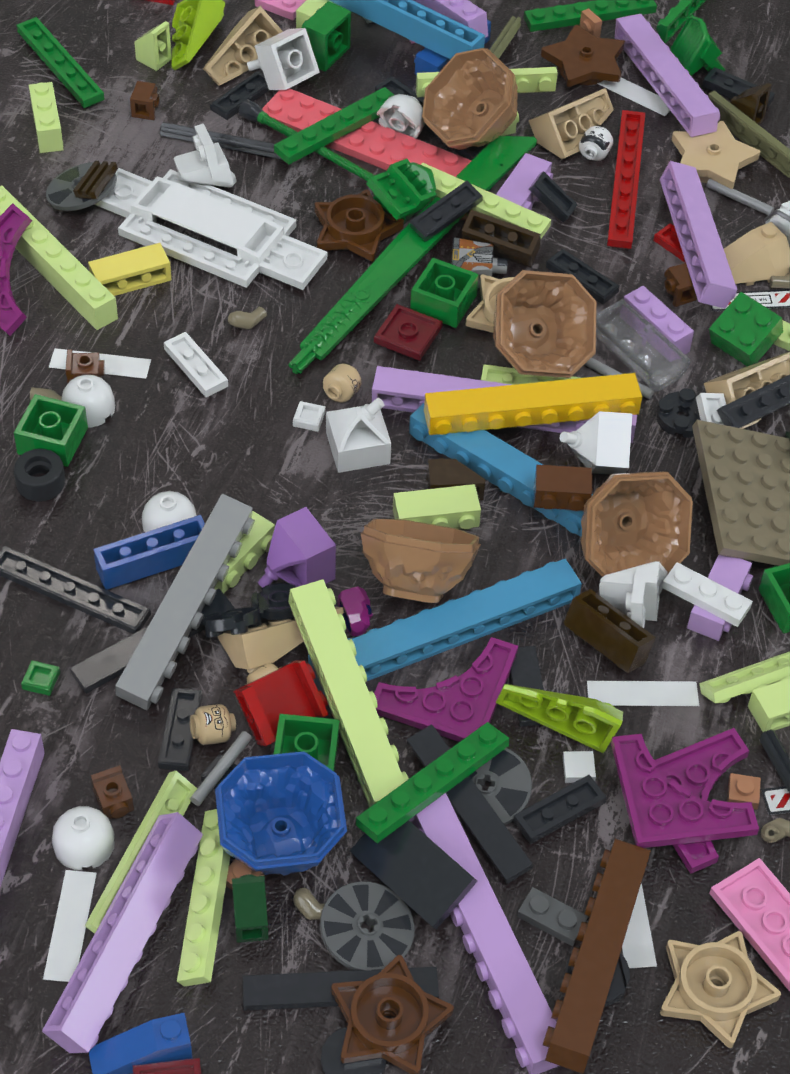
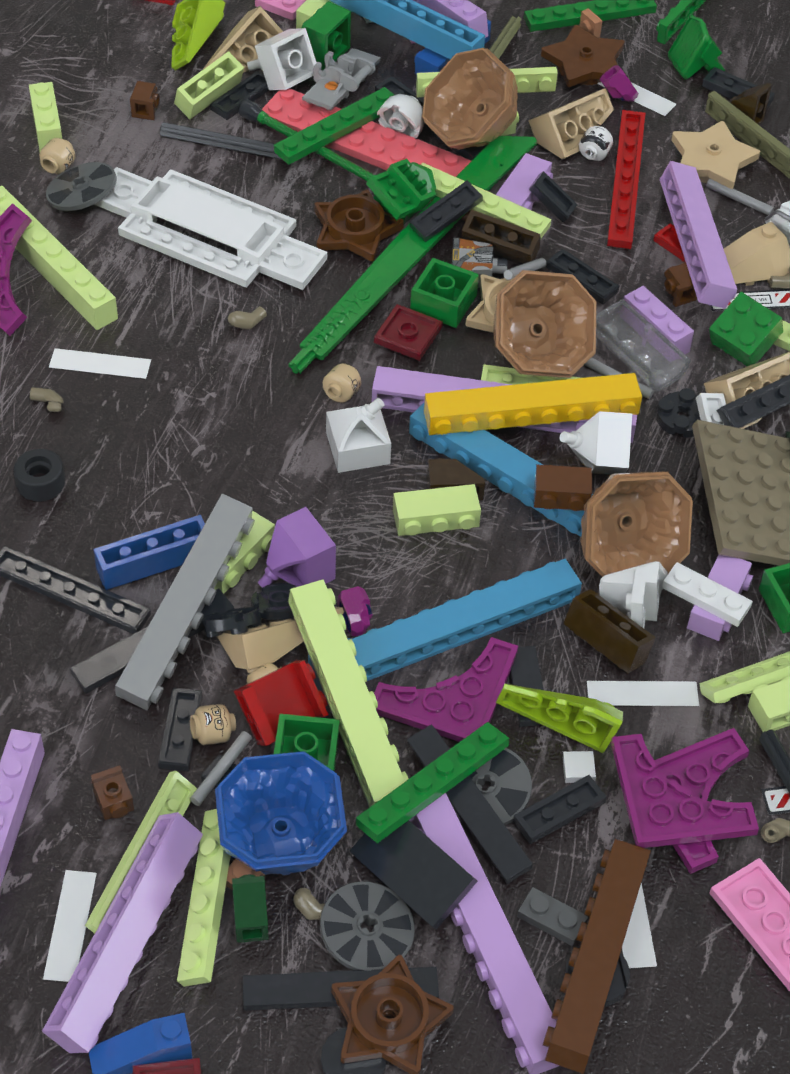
(40, 678): green tile -> none
(51, 426): green brick -> none
(57, 155): none -> tan head
(60, 62): green plate -> none
(83, 364): reddish brown brick -> none
(83, 838): white cylinder -> none
(94, 395): white cylinder -> none
(95, 180): dark brown tile -> none
(132, 269): light yellow brick -> none
(154, 47): yellowish green slope -> none
(166, 509): white cylinder -> none
(195, 364): white plate -> none
(205, 164): white piece -> none
(209, 85): none -> yellowish green brick
(309, 416): white tile -> none
(340, 77): none -> light grey piece
(417, 557): medium nougat rock -> none
(530, 266): none -> light grey bar
(618, 84): none -> magenta rock
(667, 75): lavender brick -> none
(716, 985): tan plate -> none
(744, 789): nougat plate -> none

